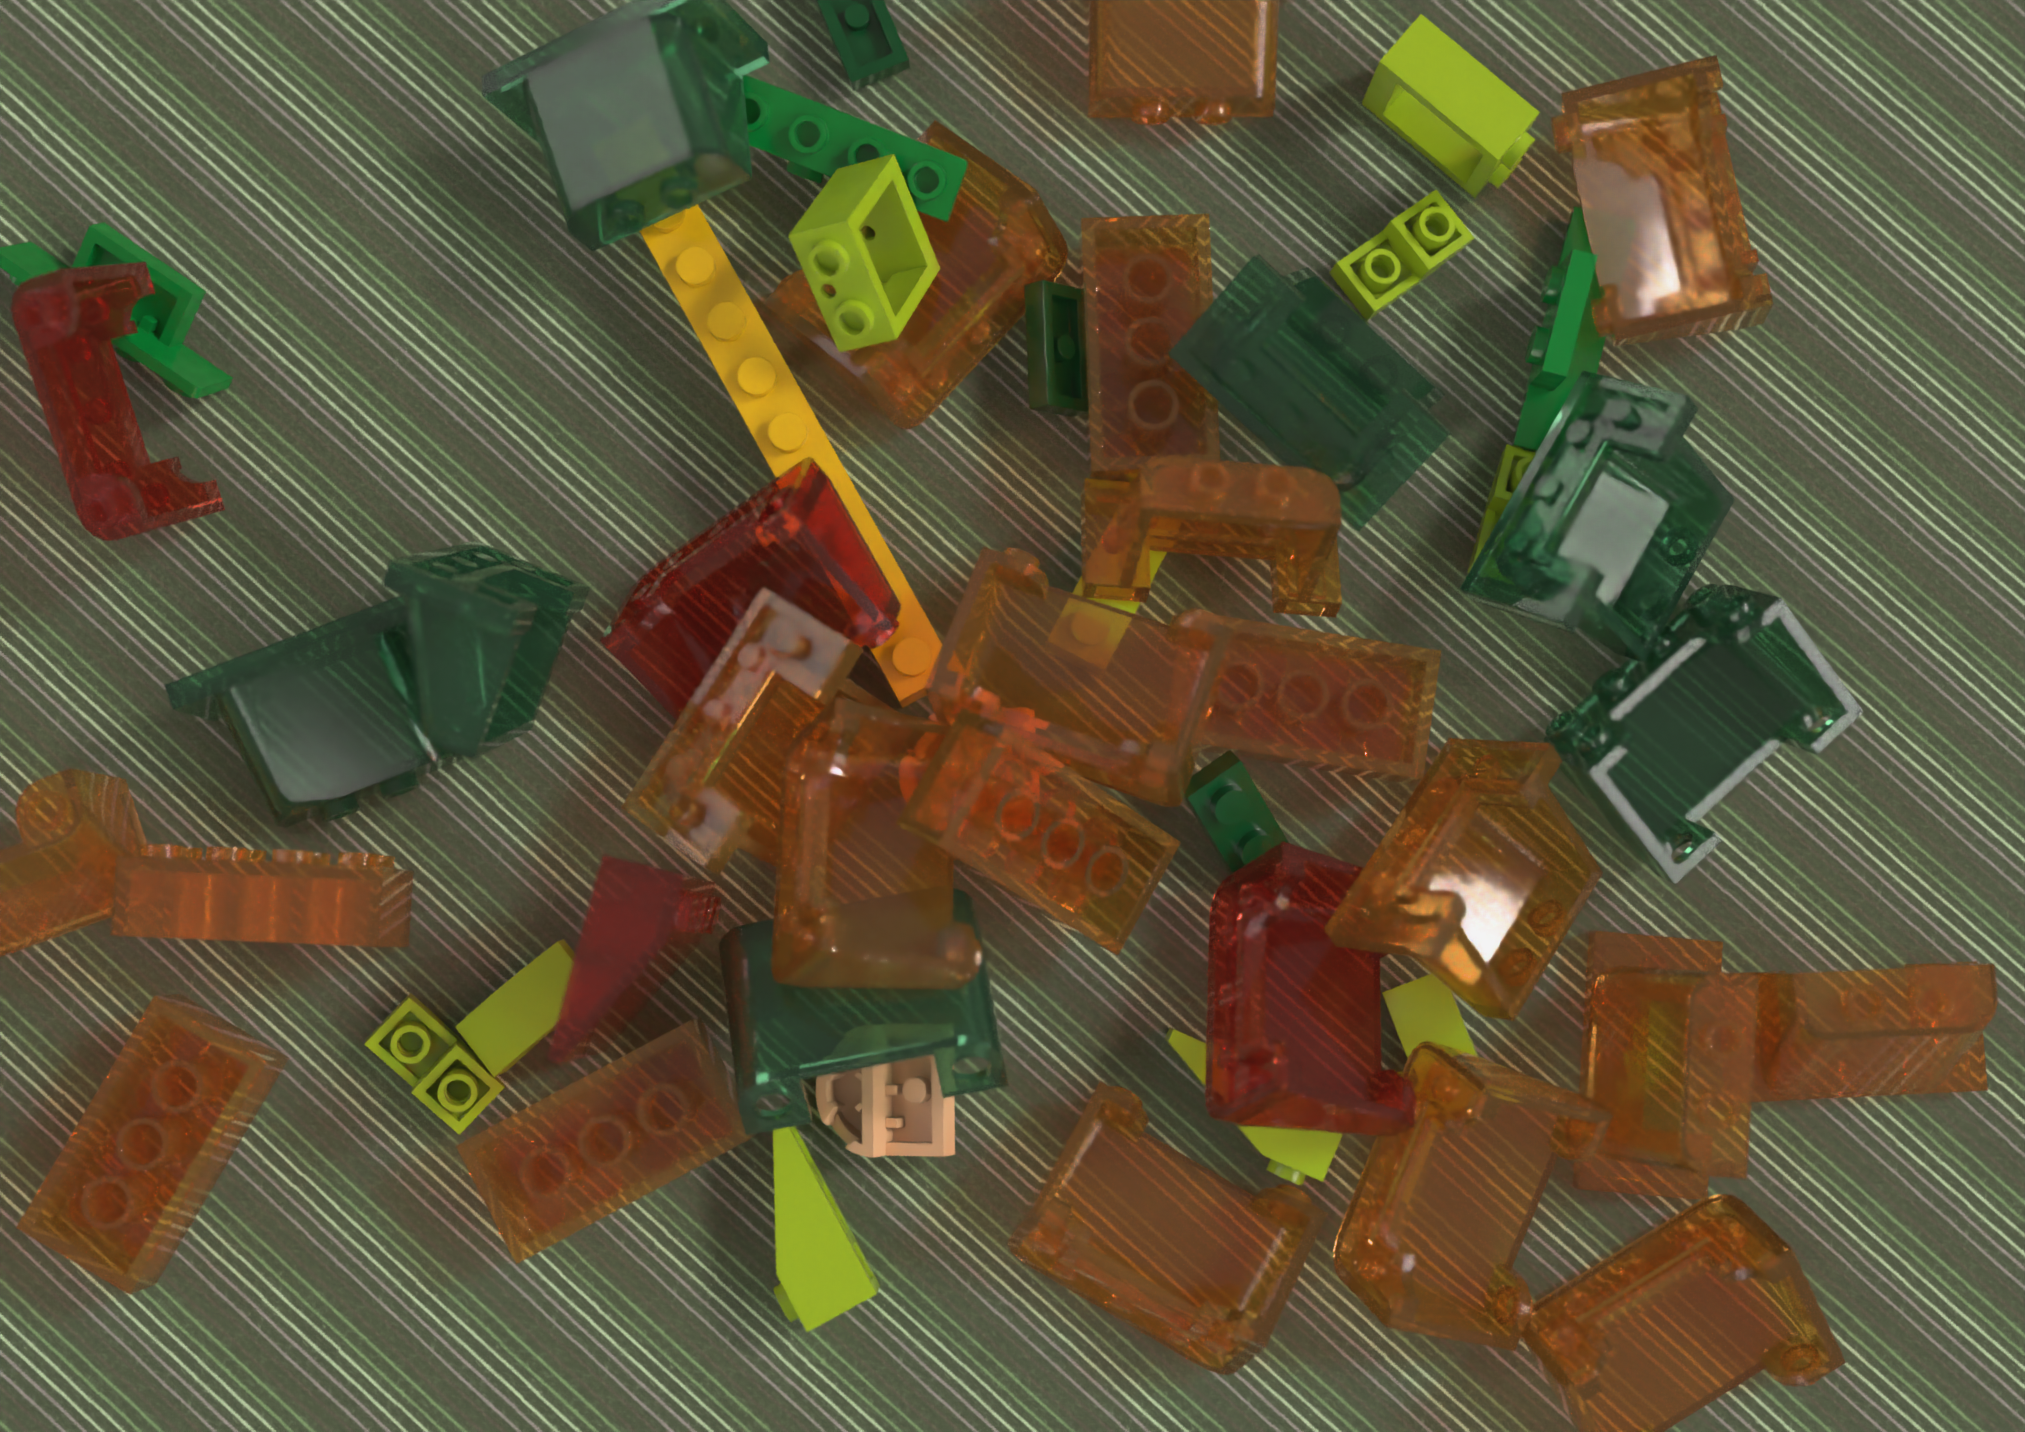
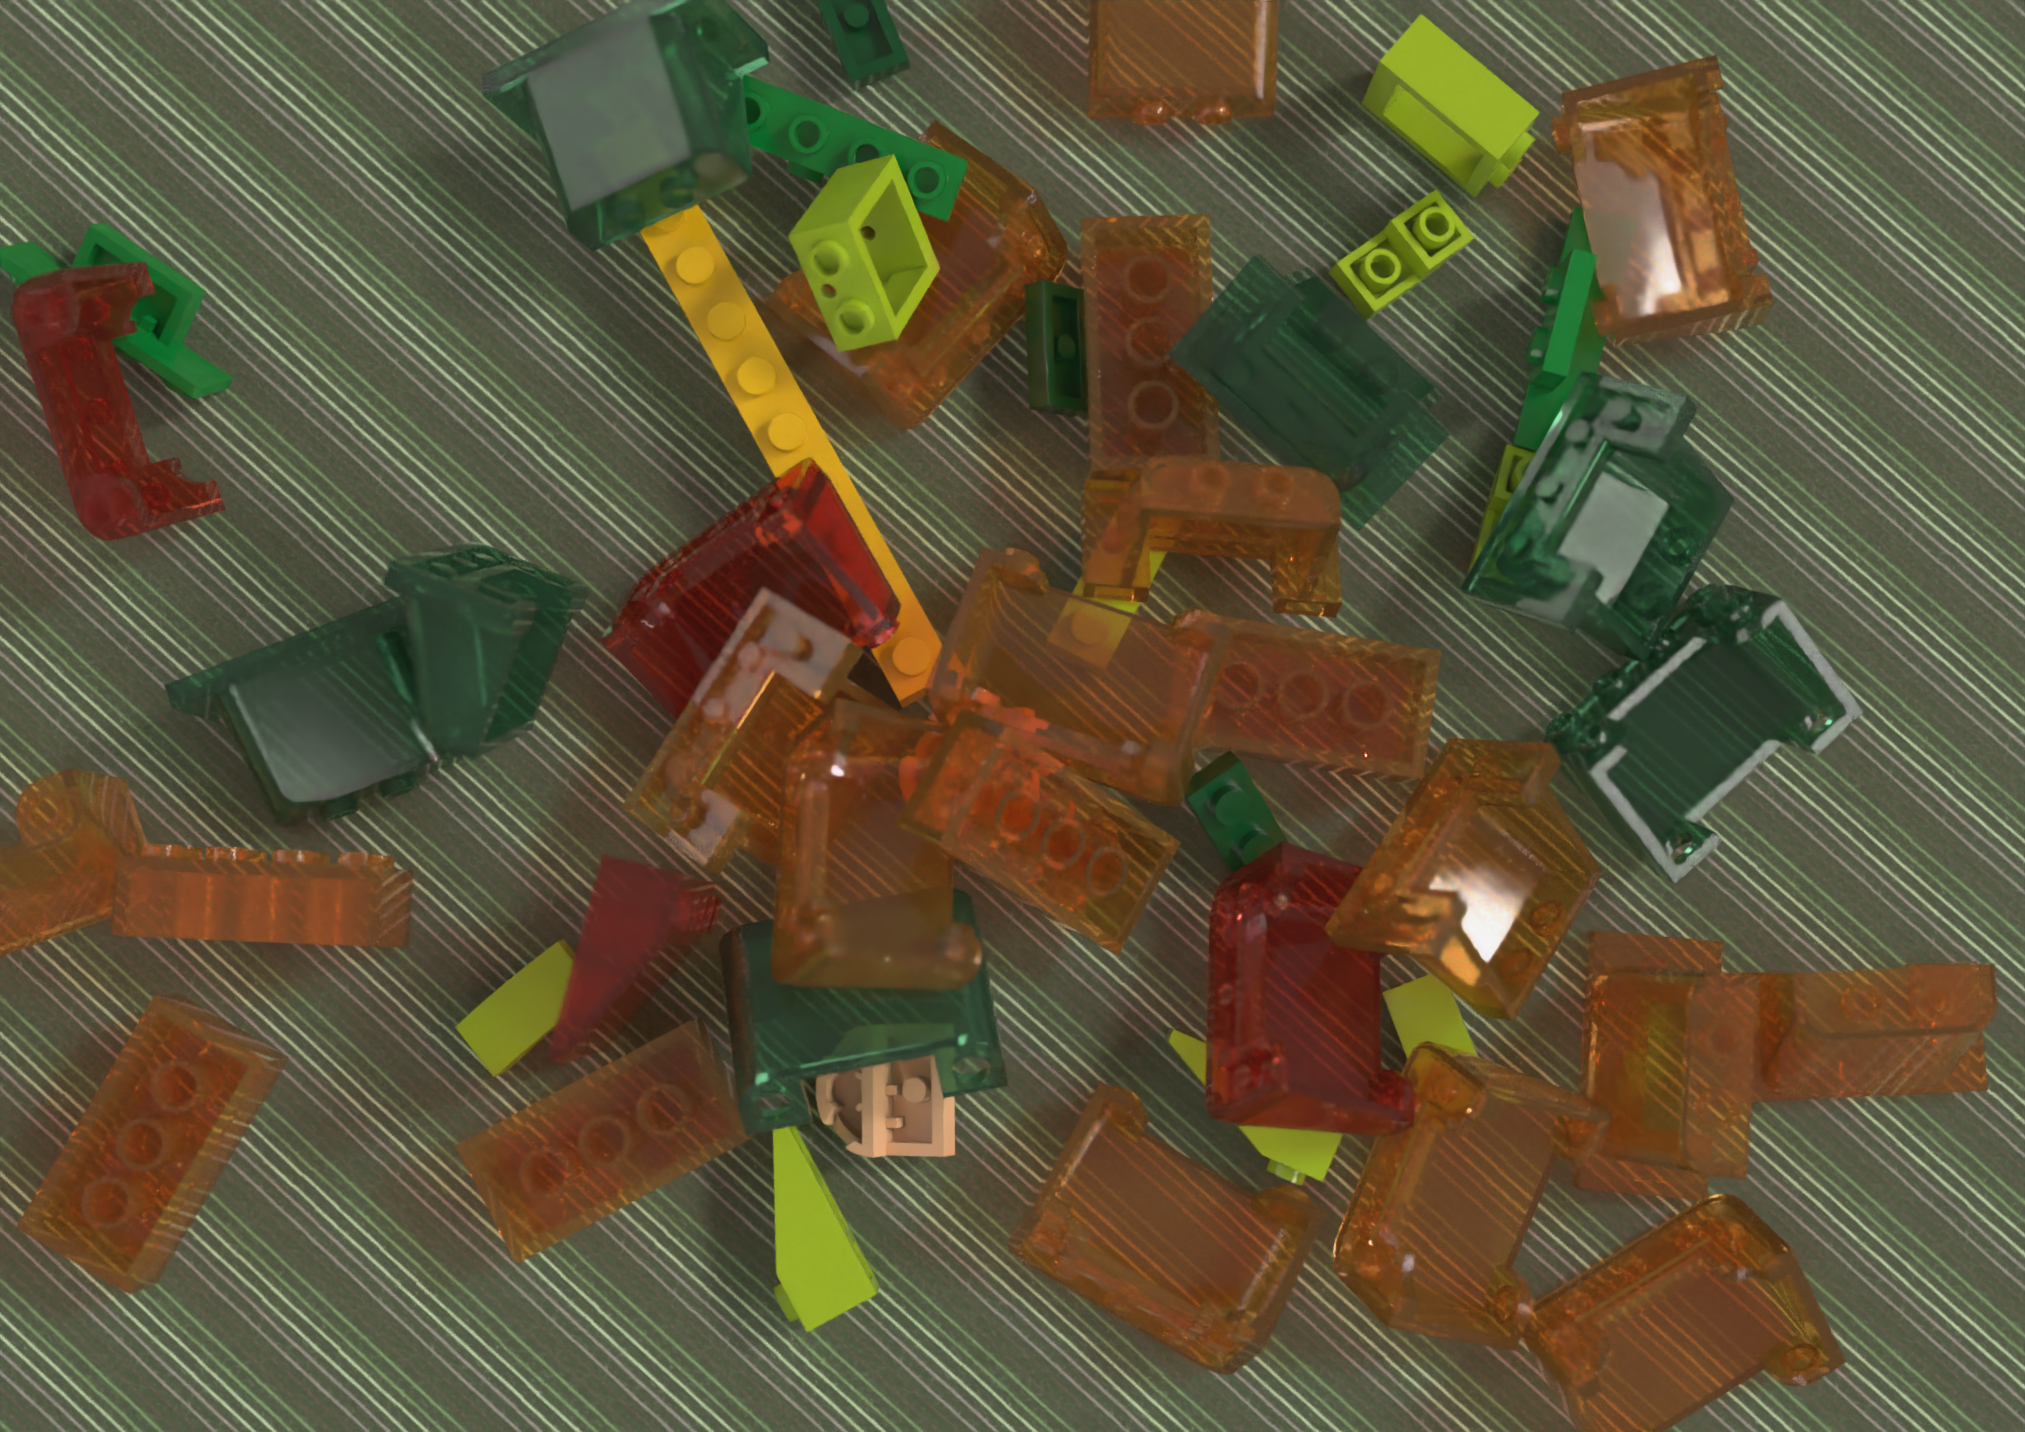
(435, 1063): lime slope -> none

